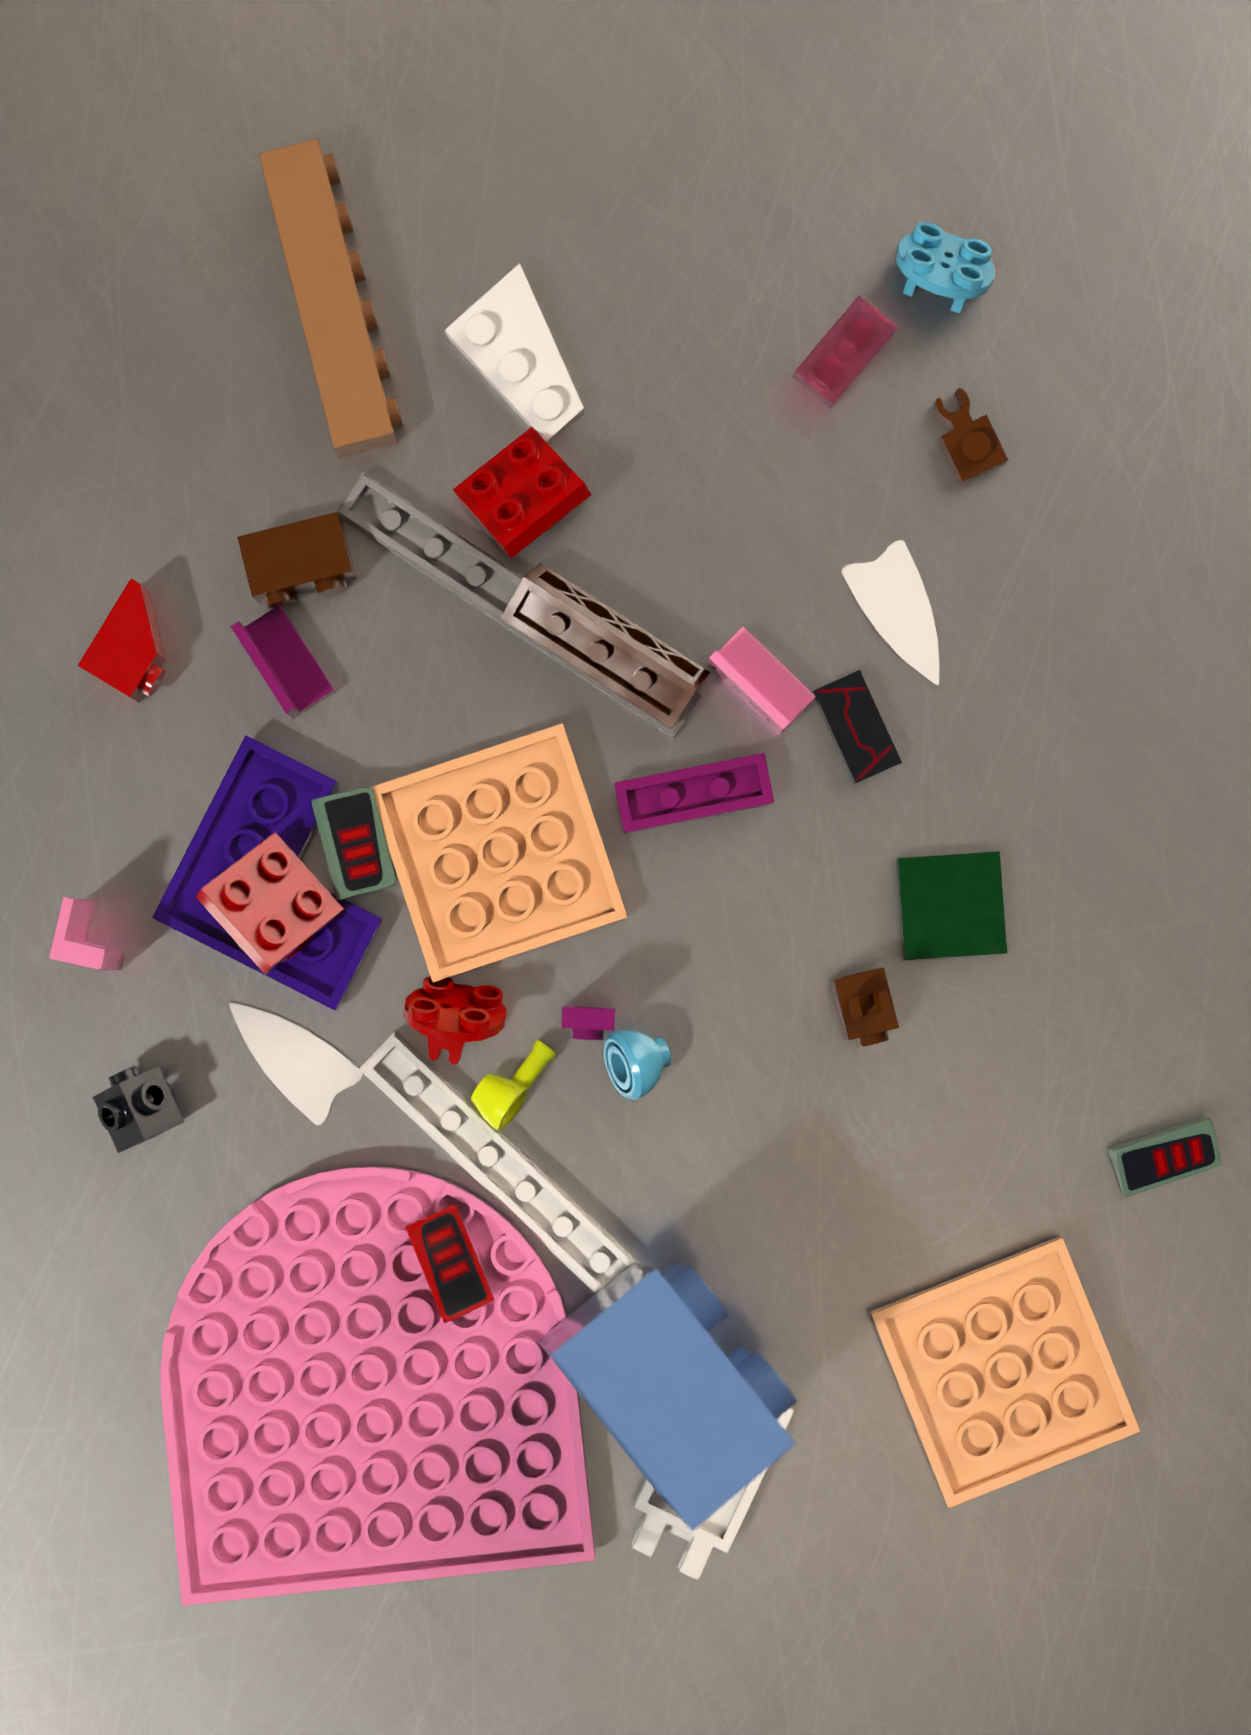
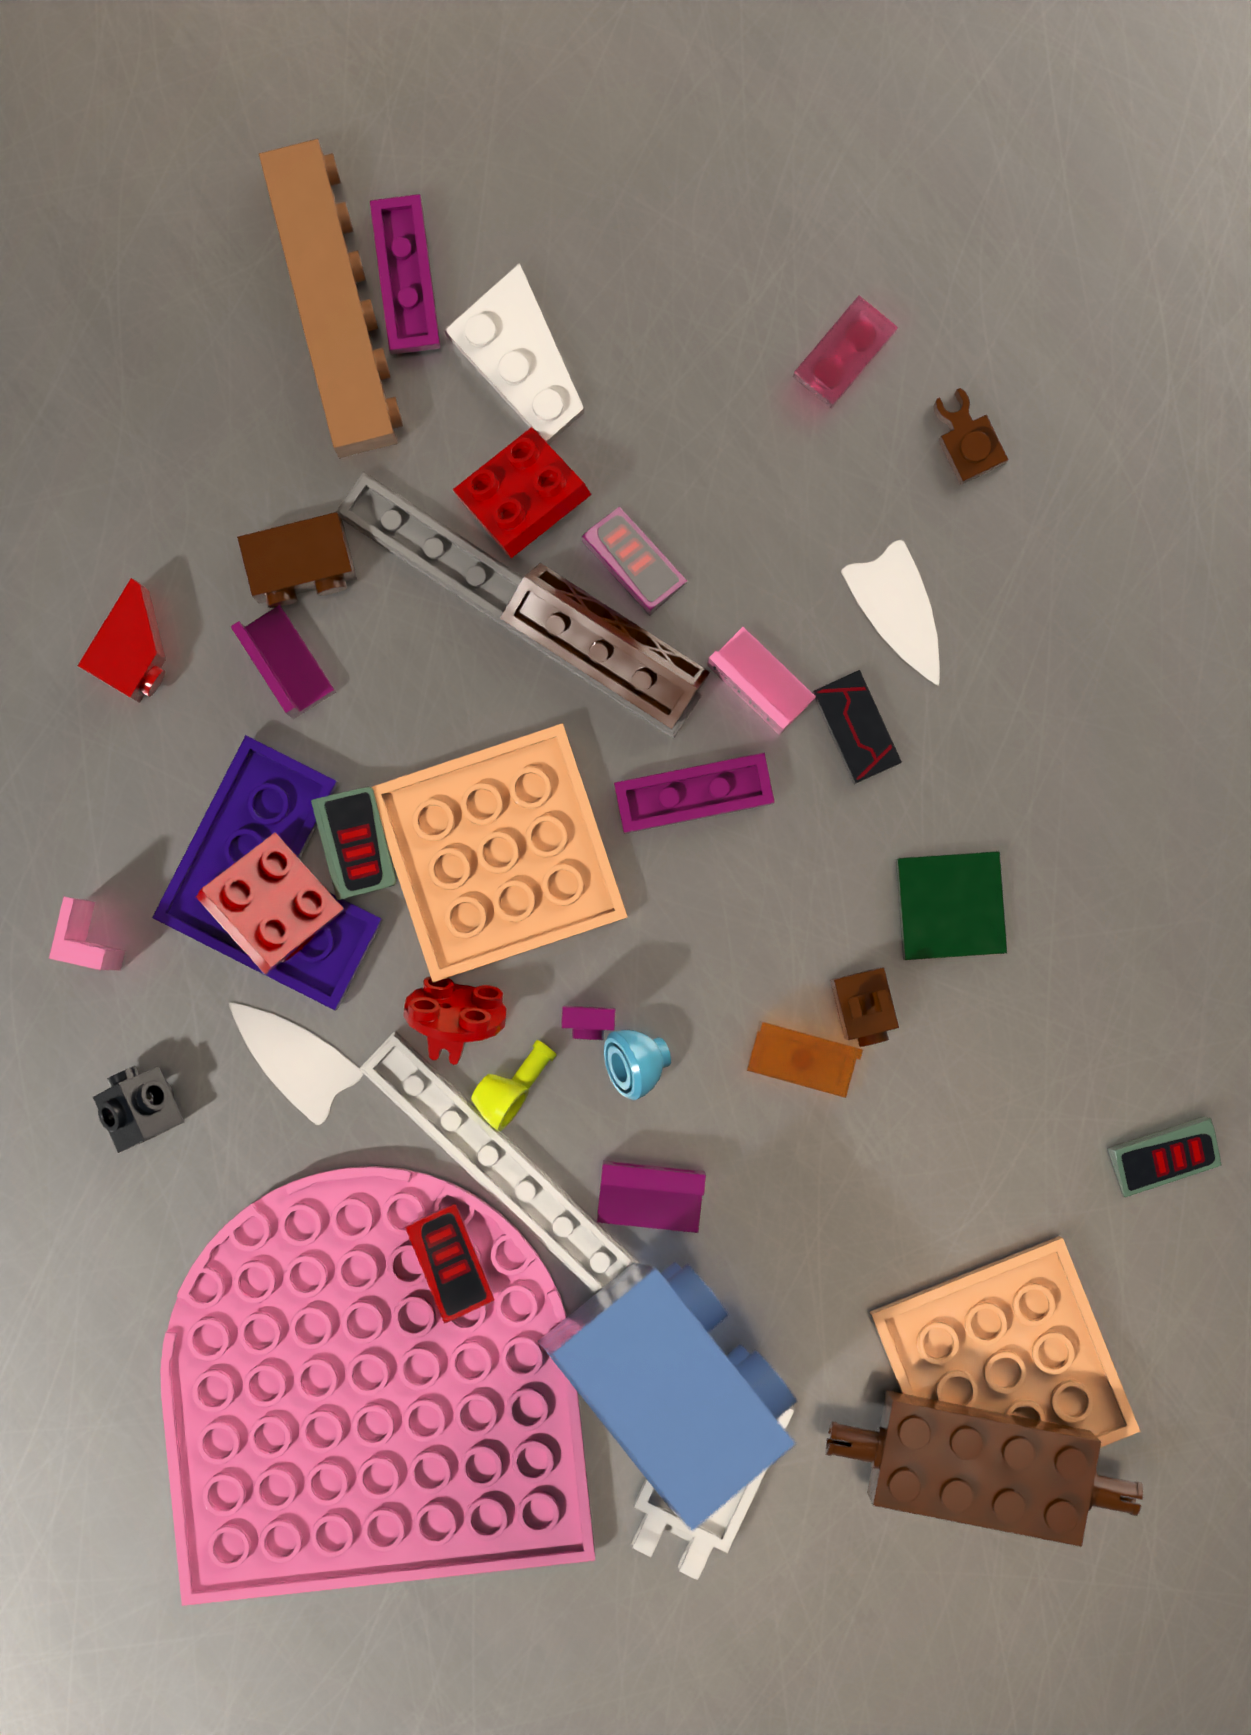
(405, 274): none -> magenta plate
(633, 560): none -> slope
(651, 1196): none -> magenta panel
(803, 1059): none -> clear orange panel
(945, 264): medium azure plate -> none
(984, 1468): none -> reddish brown brick

